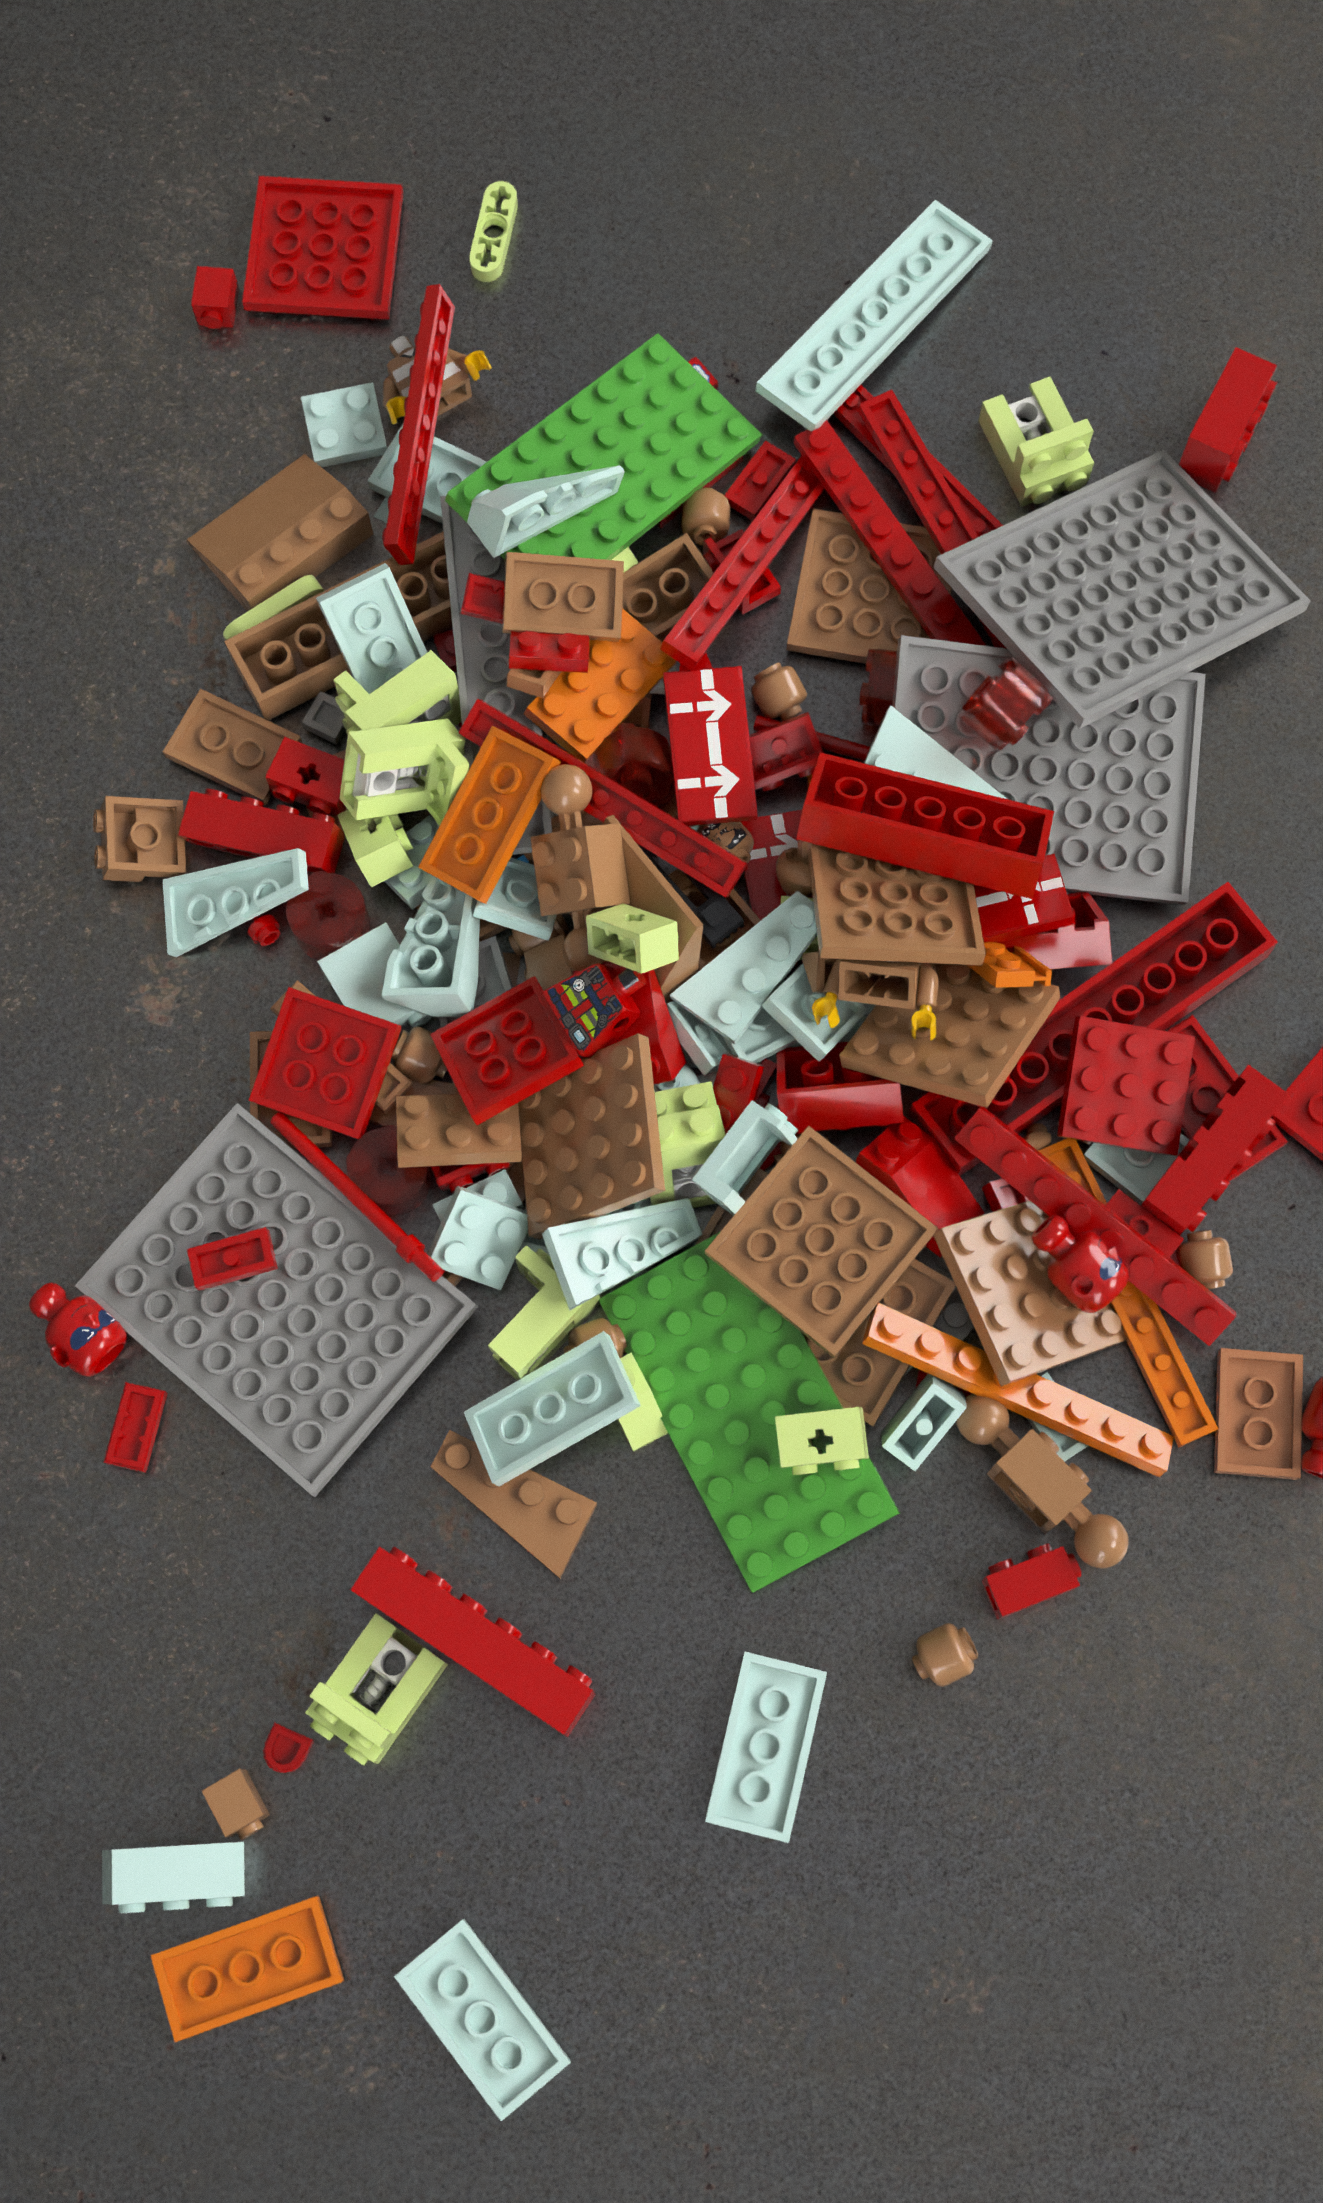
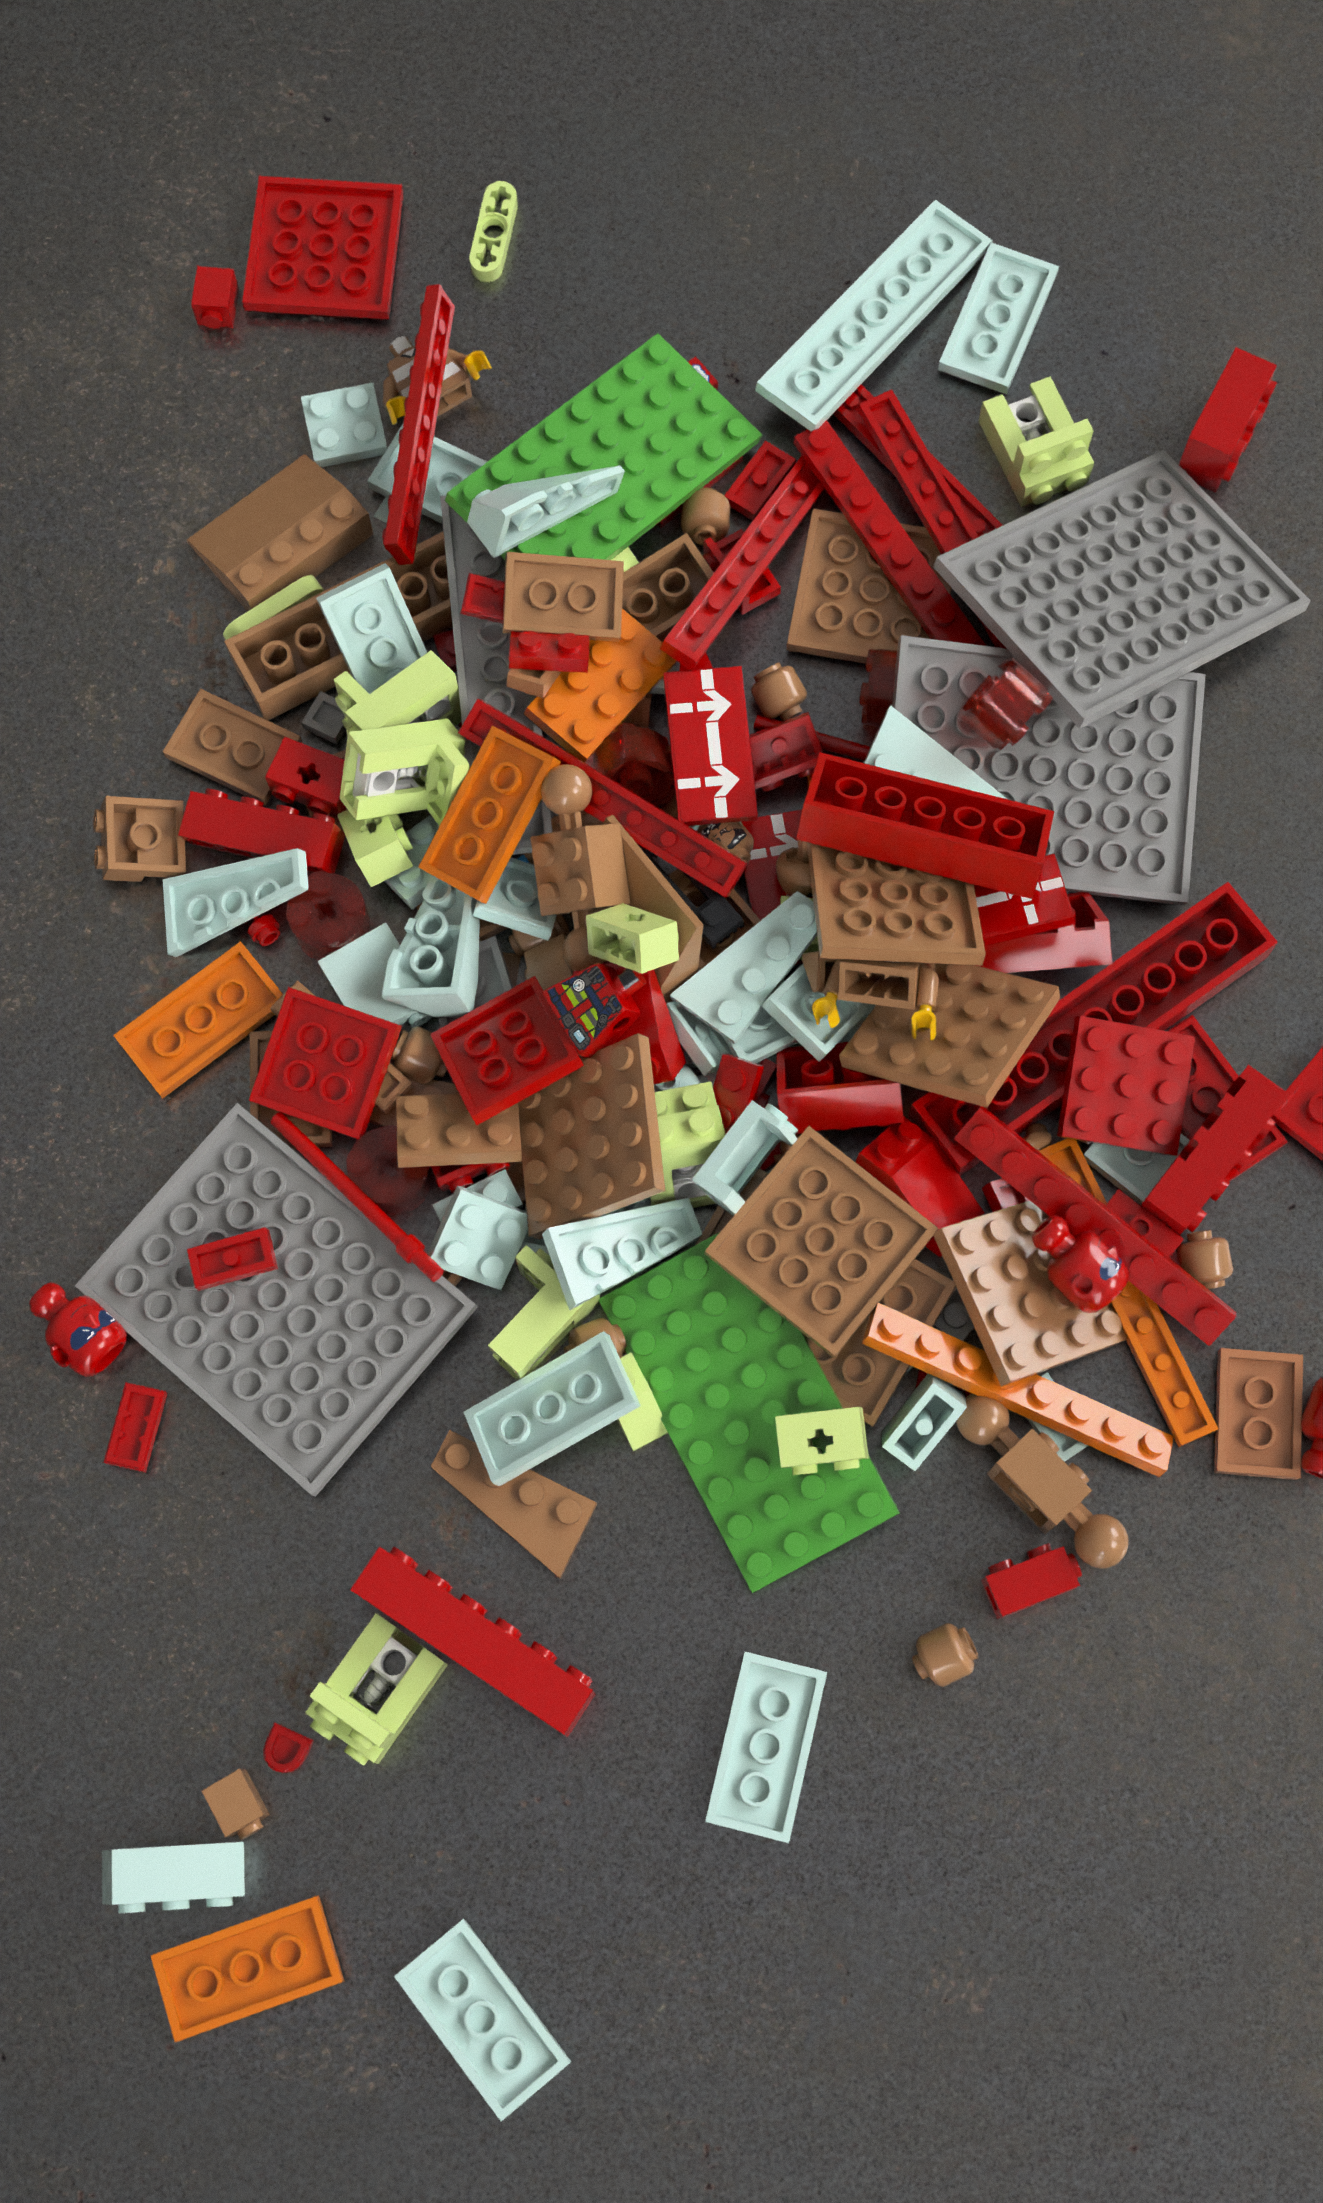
(200, 1020): none -> orange plate
(998, 318): none -> light aqua plate
(1011, 969): orange plate -> none

